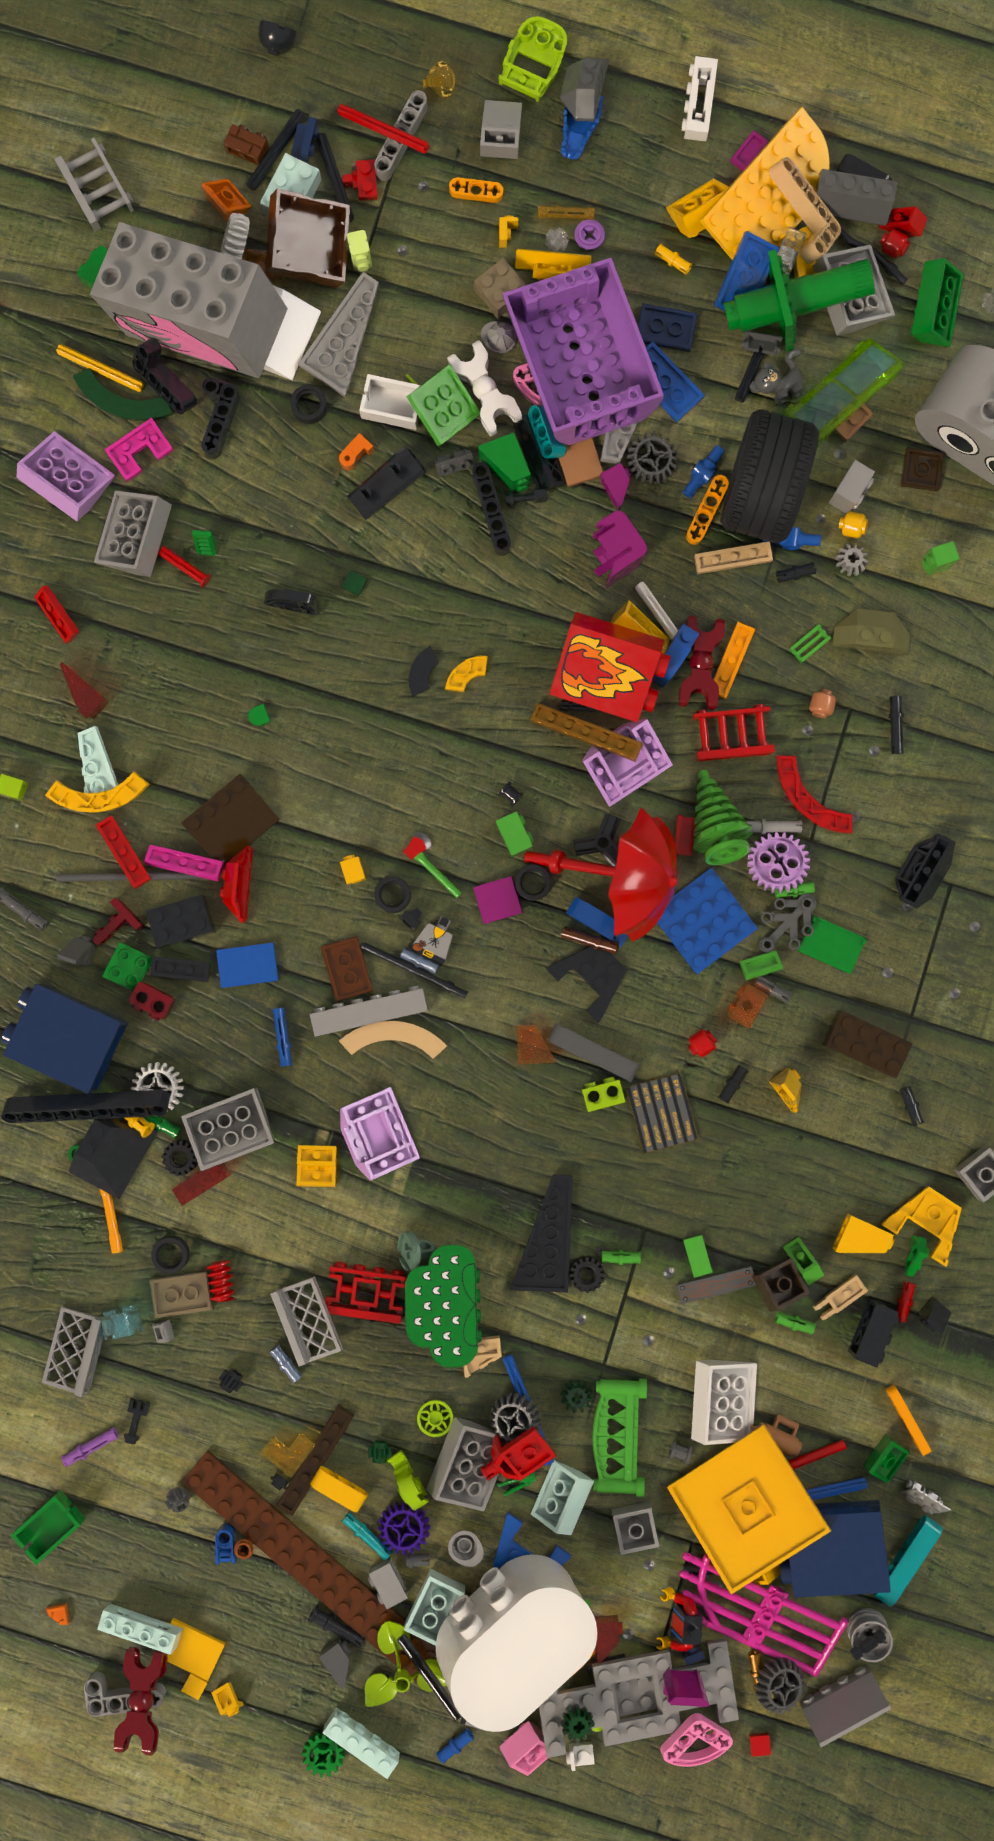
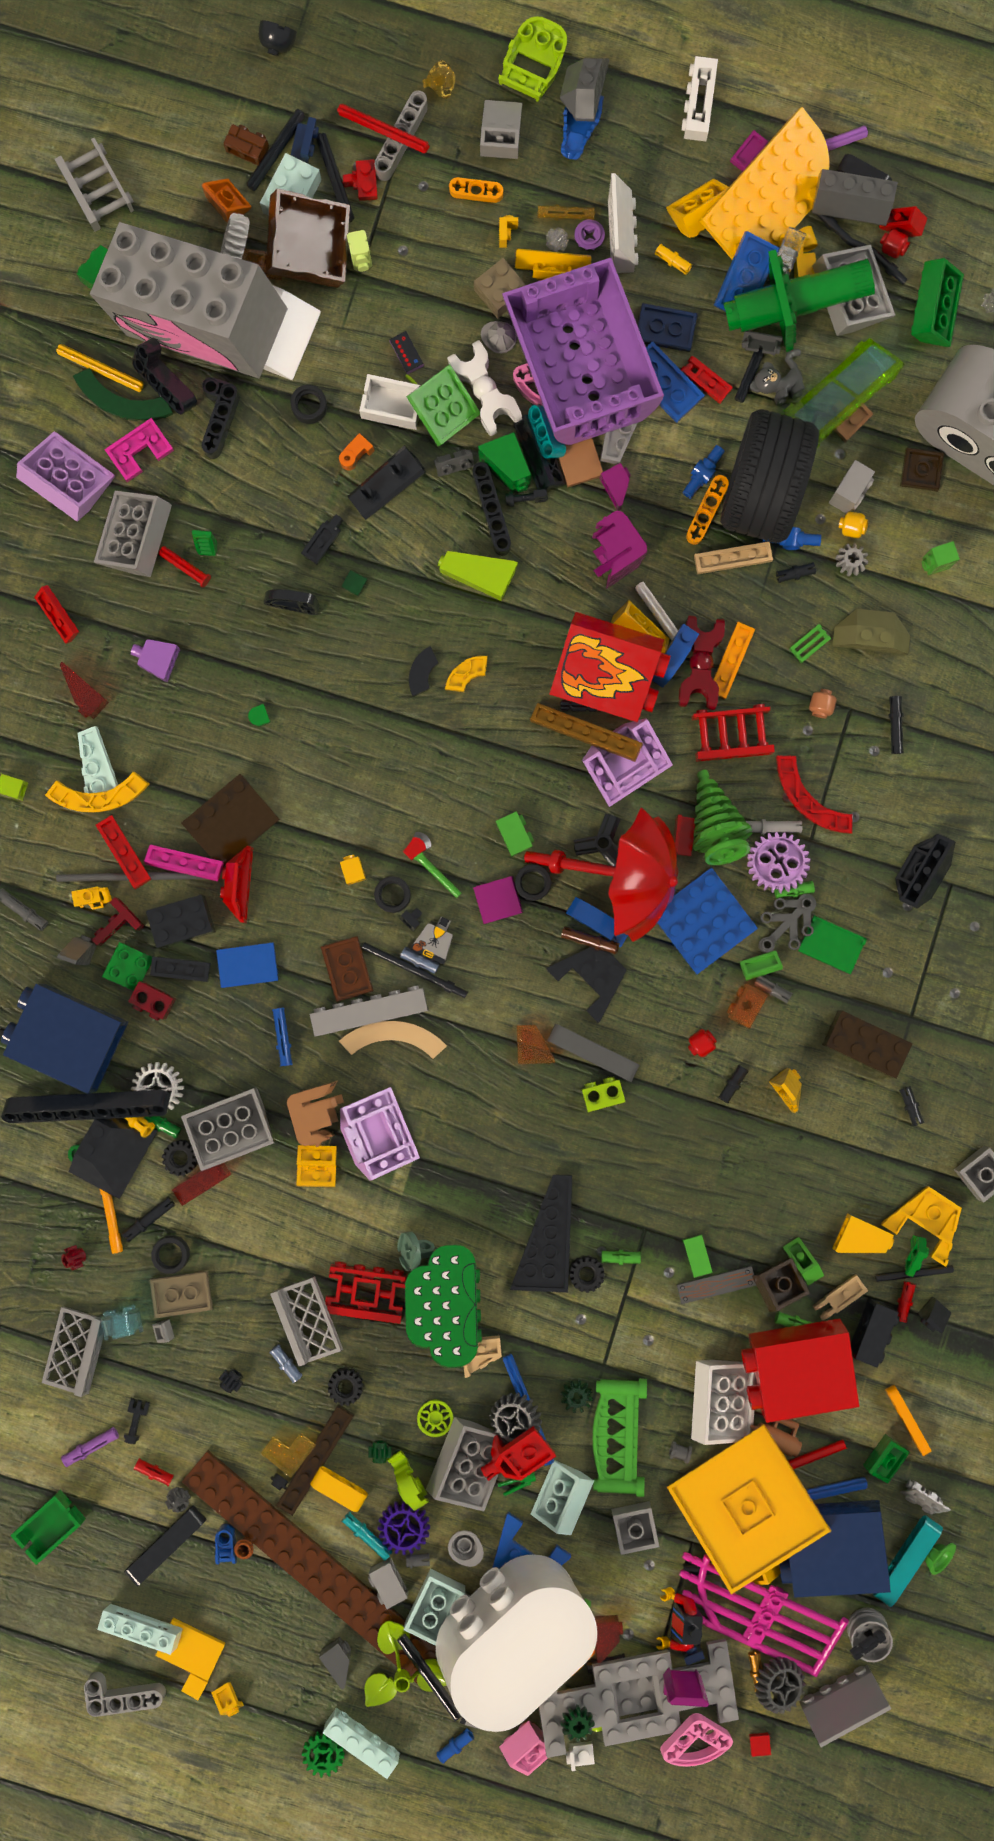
(59, 1613): orange tile -> none
(73, 1257): none -> dark red gear
(91, 896): none -> yellow piece
(139, 1719): dark red piece -> none
(141, 1224): none -> black pin
(153, 1472): none -> red pin
(156, 657): none -> medium lavender torso
(165, 1545): none -> black beam
(220, 1282): red piece -> none
(310, 1117): none -> medium nougat piece
(322, 540): none -> black hinge
(328, 1622): black pin -> none
(339, 343): light grey wing -> none
(340, 1397): none -> black tyre
(406, 352): none -> black tile
(479, 572): none -> lime slope
(510, 794): black bush -> none
(622, 226): none -> white slope
(659, 456): dark grey gear -> none
(662, 1113): piece -> none
(707, 380): none -> red plate
(801, 1370): none -> red brick
(808, 206): tan beam -> none
(846, 138): none -> medium lavender axle
(919, 1273): none -> black bar
(940, 1557): none -> bright green piece

